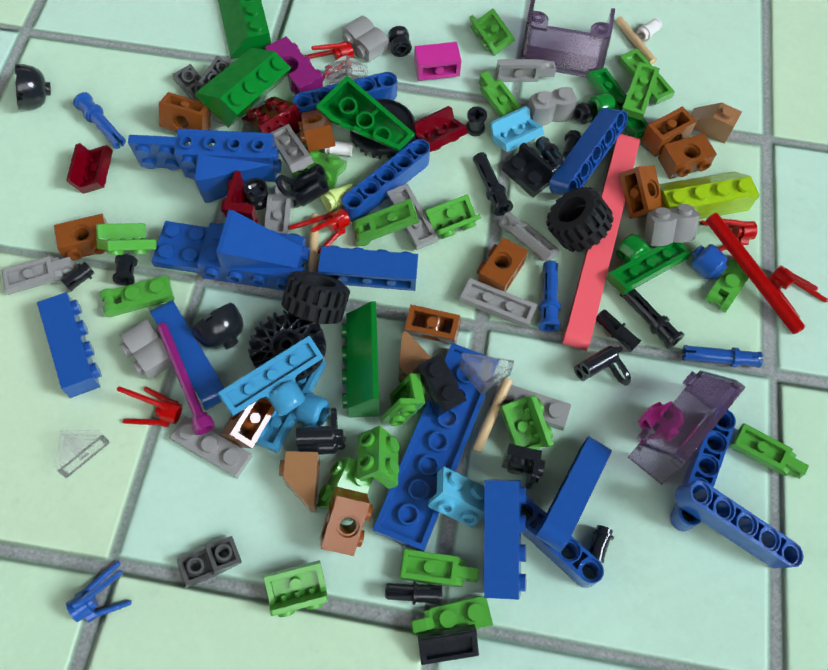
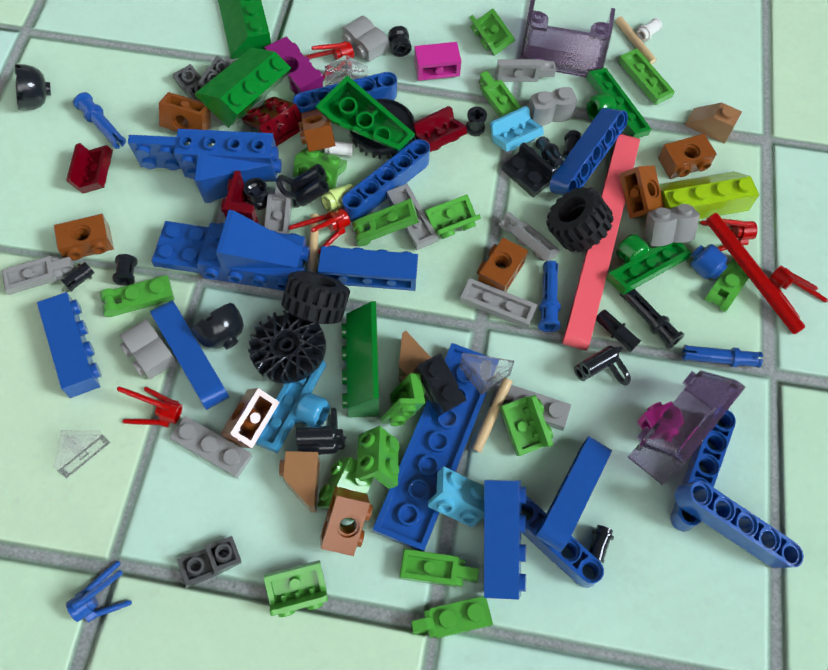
(123, 236): bright green bracket -> none
(201, 421): magenta piece -> none
(273, 381): dark azure plate -> none
(291, 149): light grey plate -> none
(416, 593): black axle -> none
(433, 324): dark orange brick -> none
(448, 644): black tile -> none
(495, 192): black pin -> none
(524, 459): black bracket -> none
(584, 112): black plate -> none
(640, 90): bright green plate -> none
(668, 129): dark orange brick -> none
(768, 451): bright green hinge -> none

